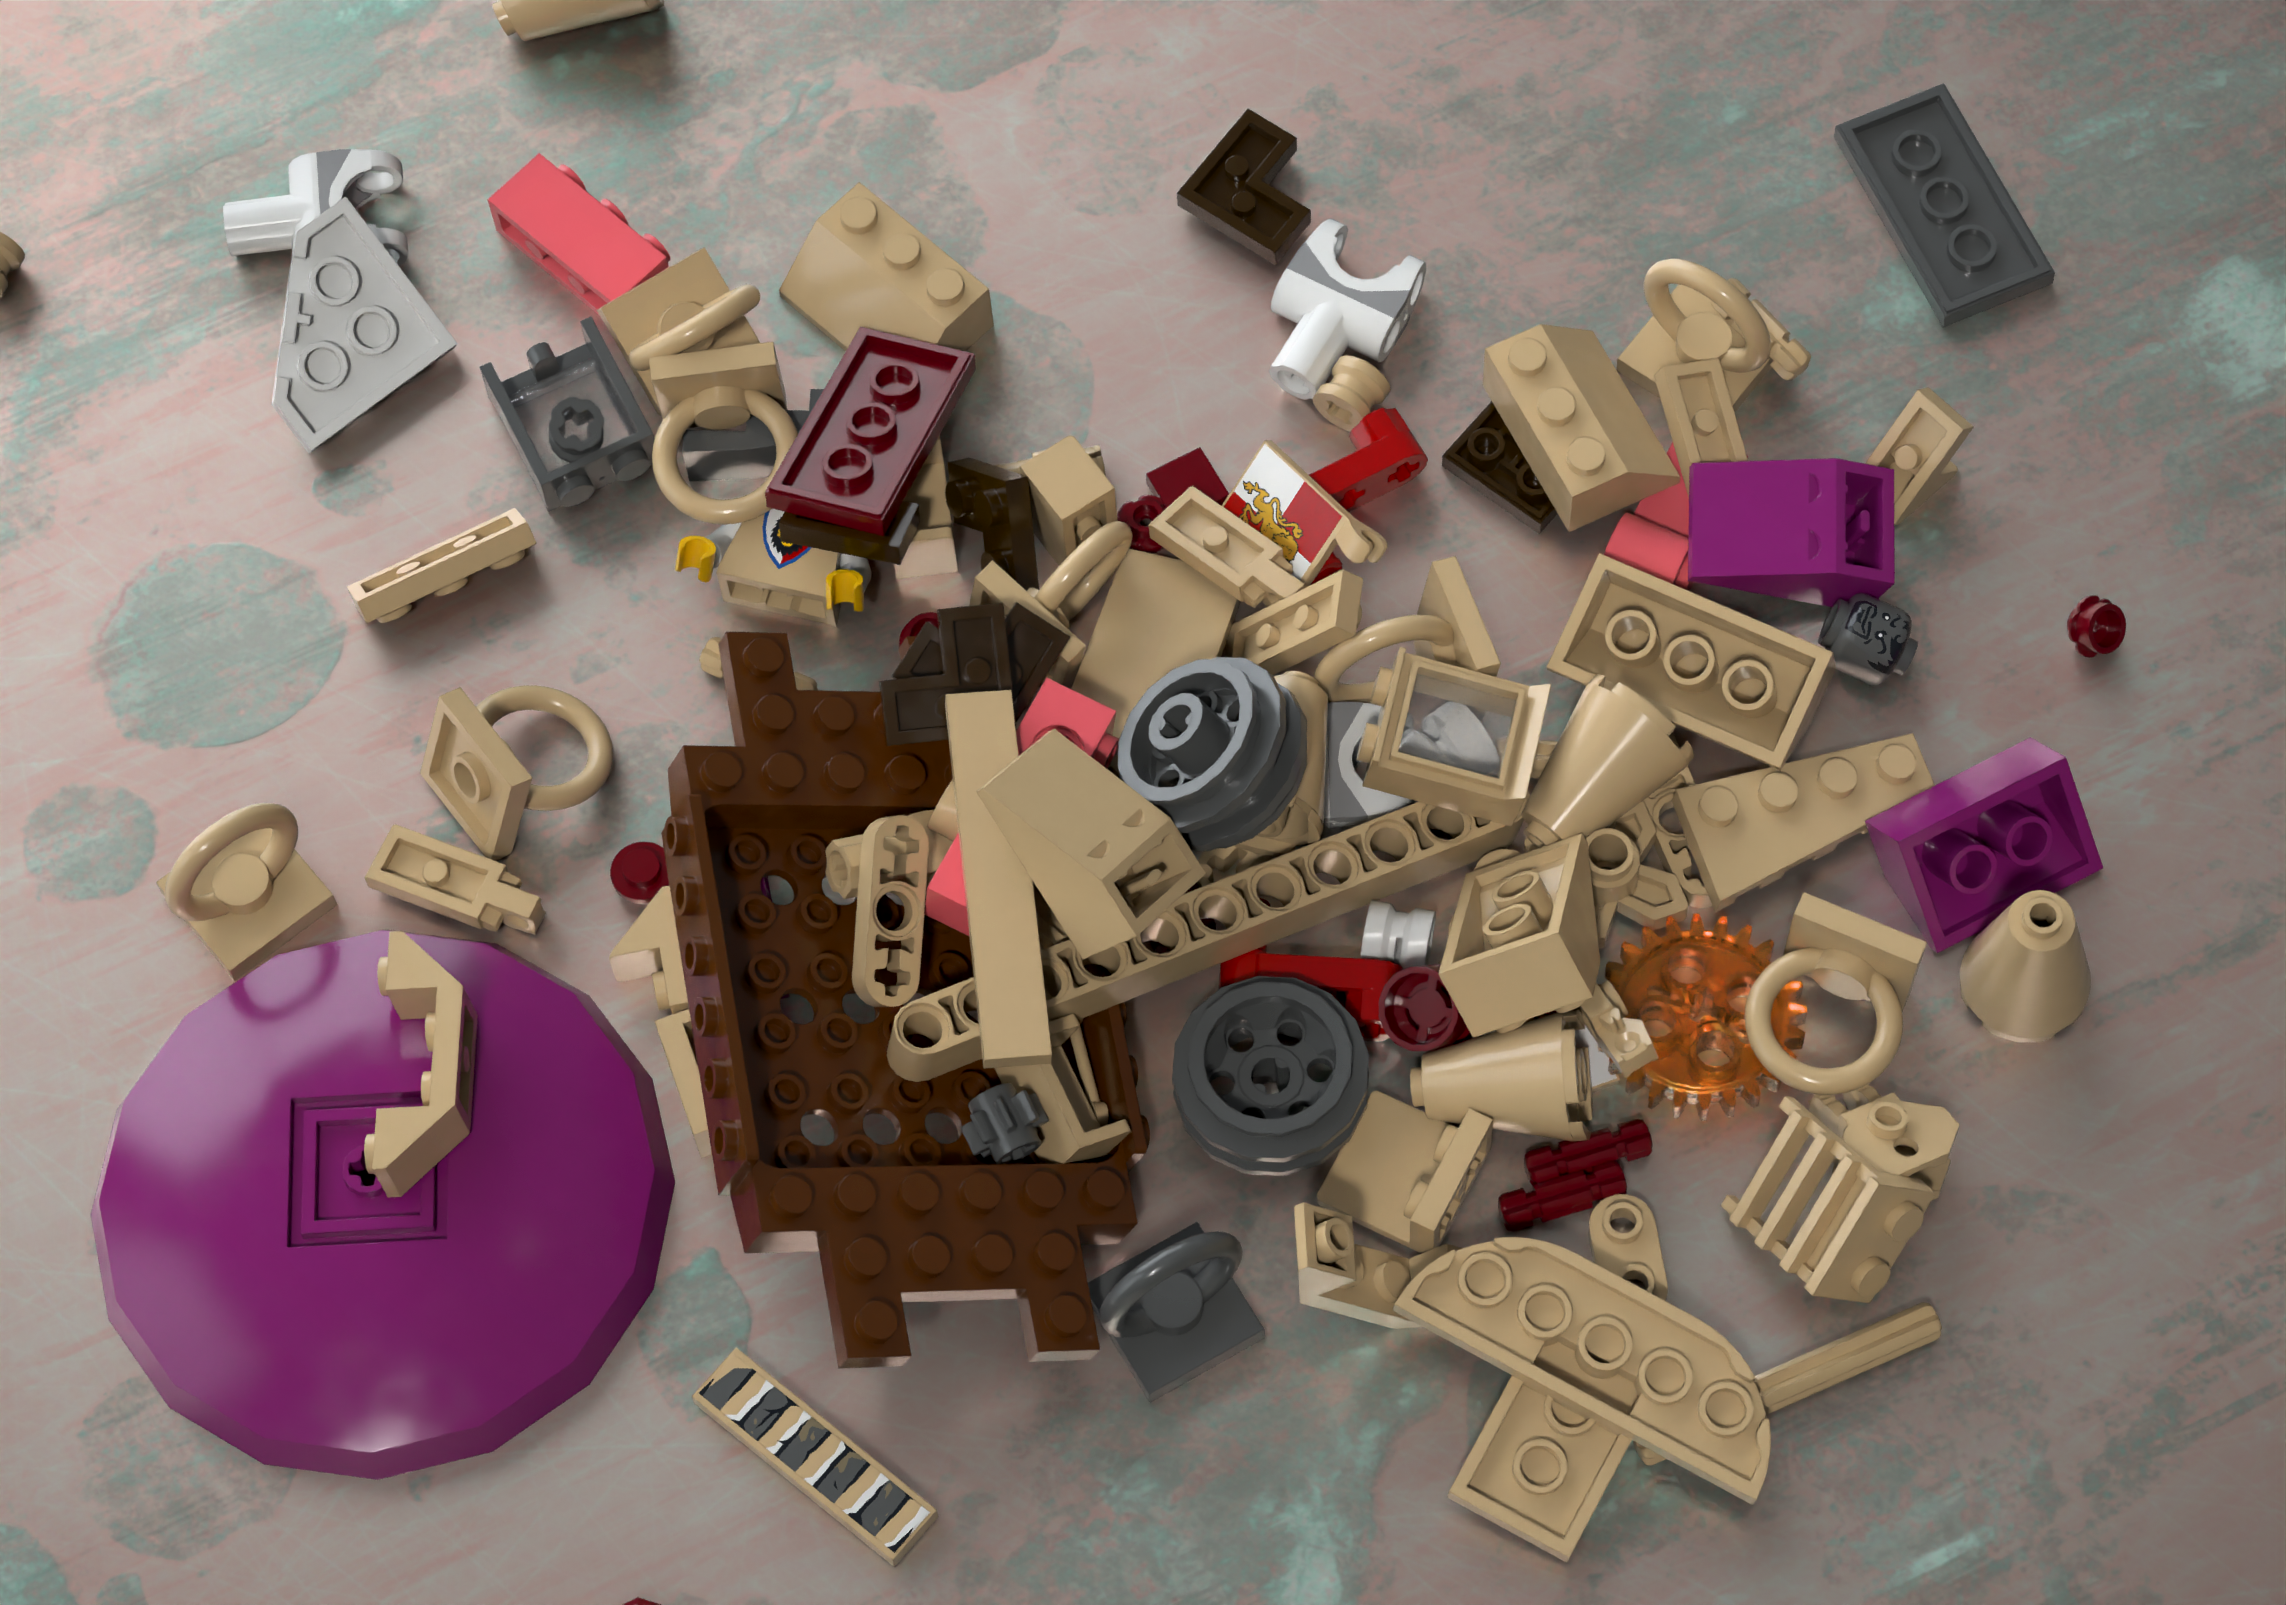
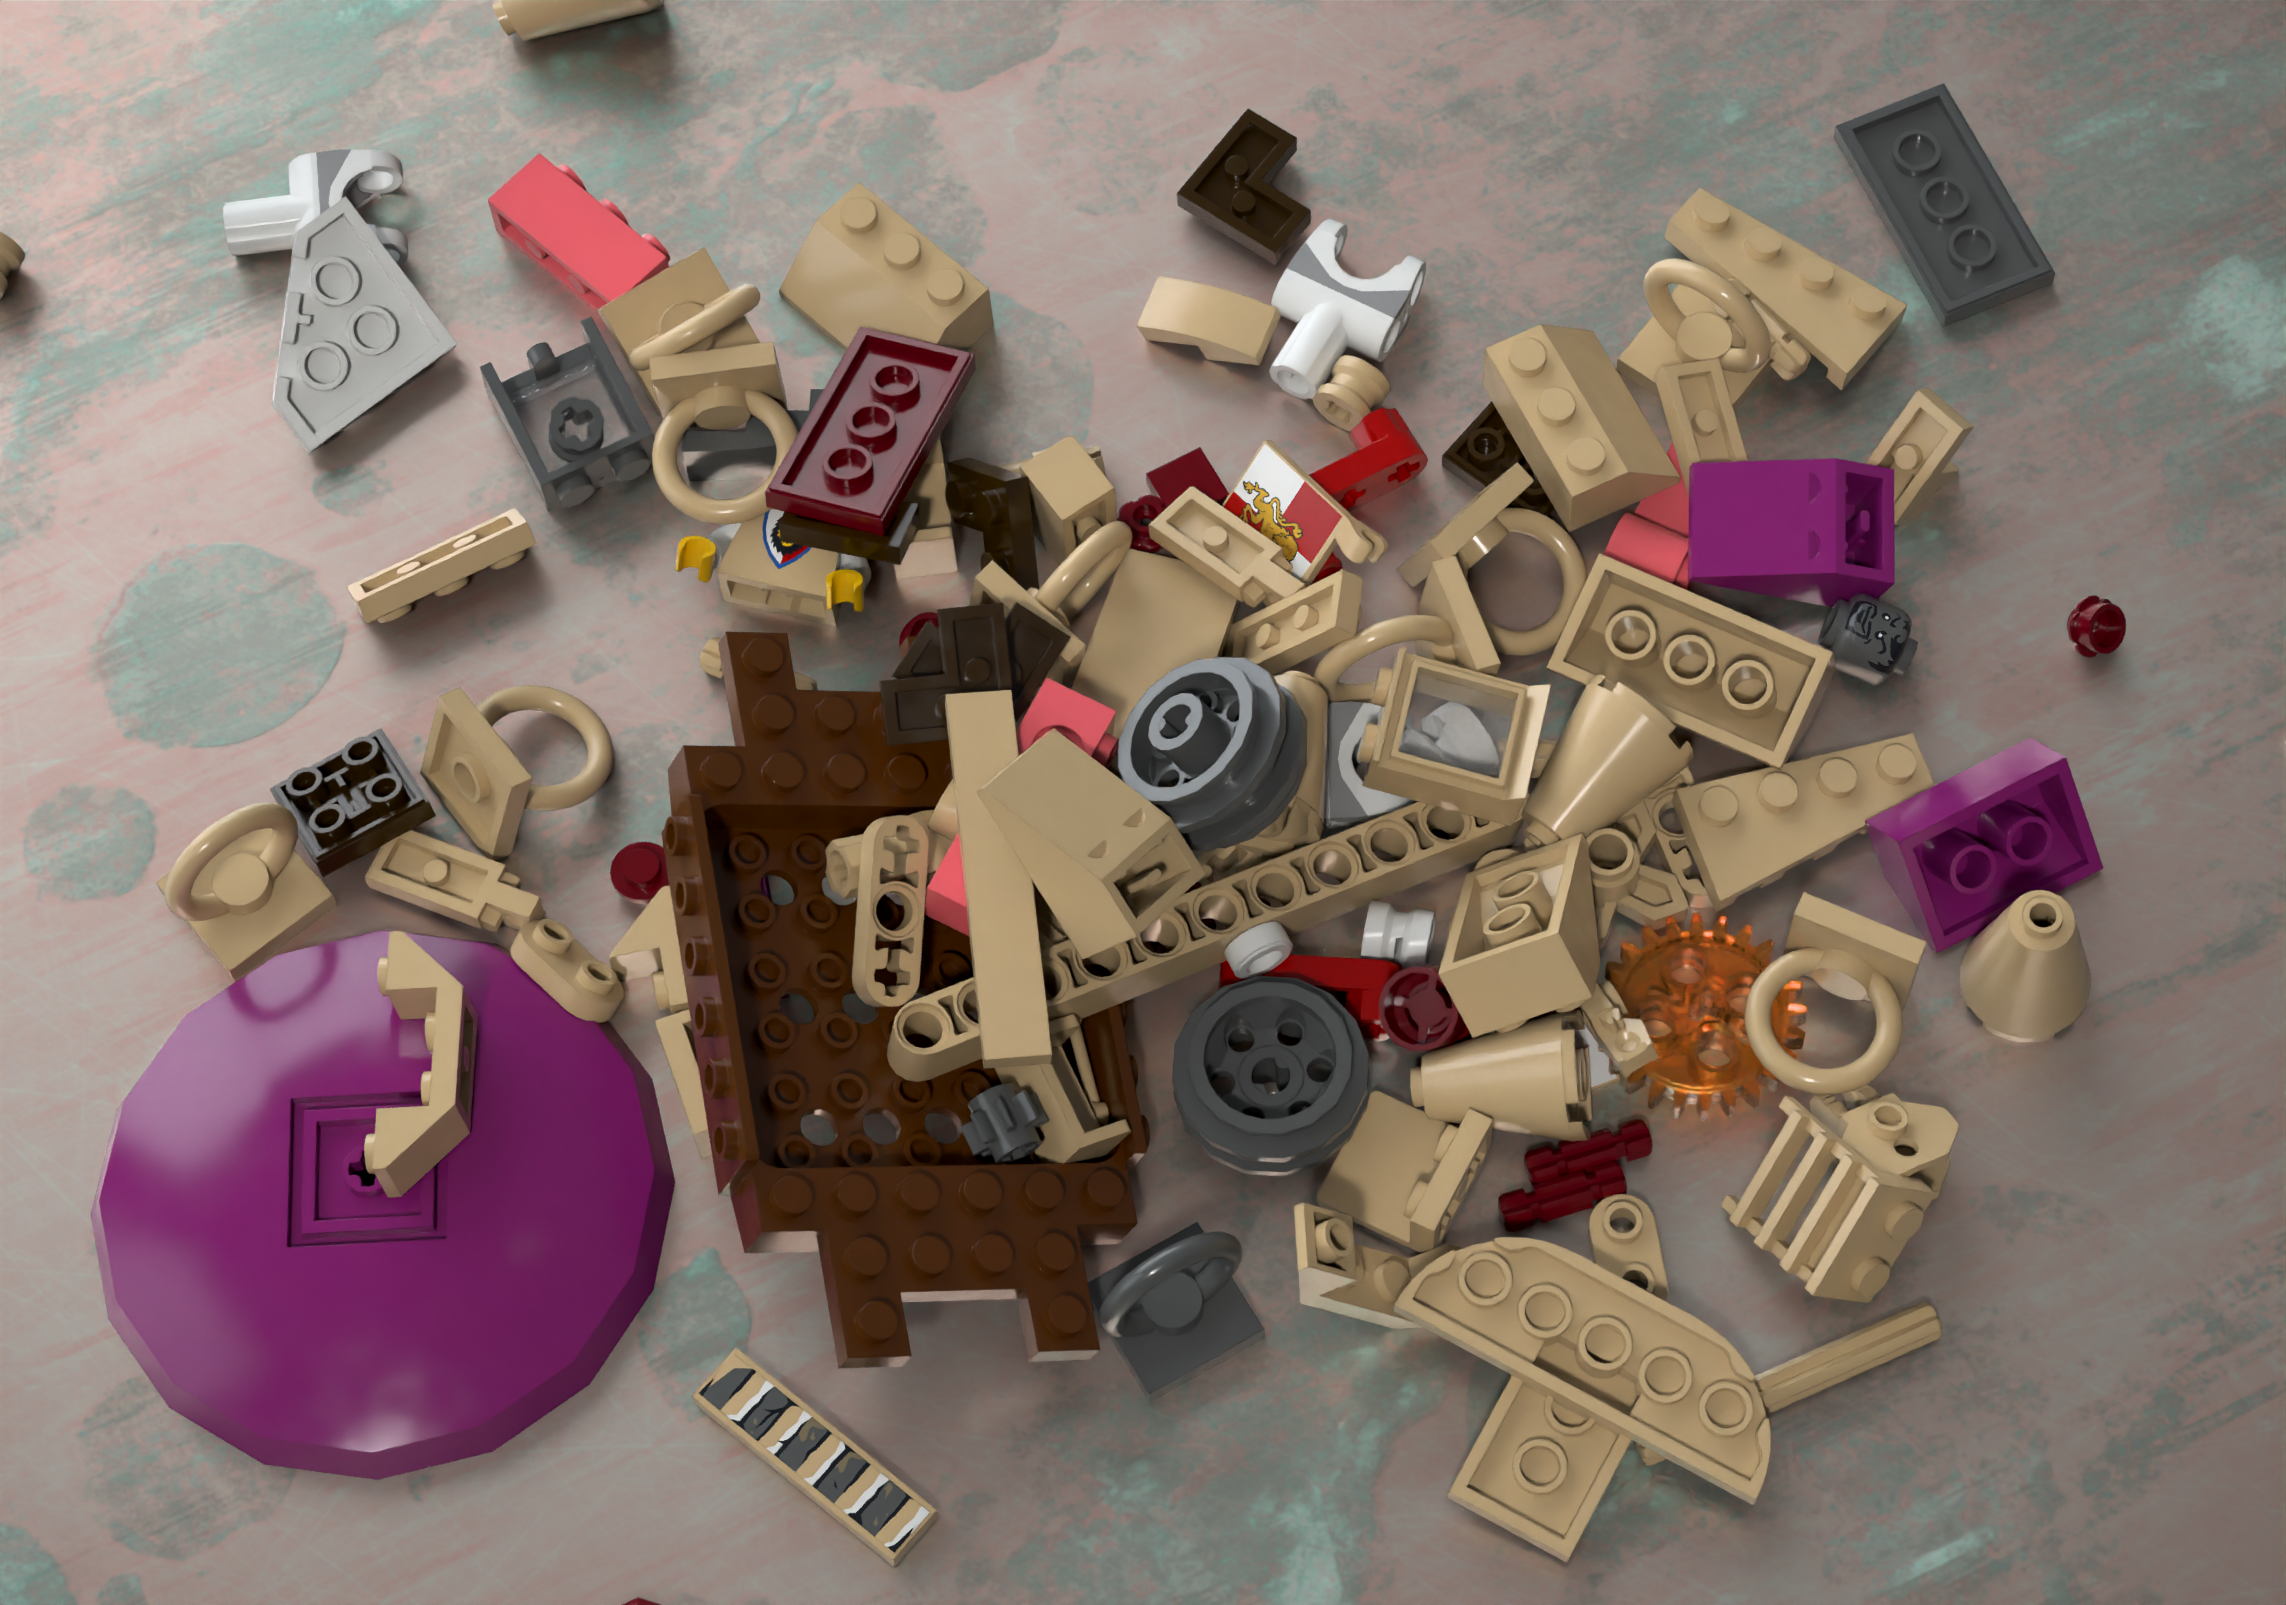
(353, 802): none -> dark brown tile
(567, 970): none -> tan plate
(1213, 318): none -> tan slope
(1258, 950): none -> white tile
(1479, 529): none -> tan tile
(1817, 301): none -> tan wing

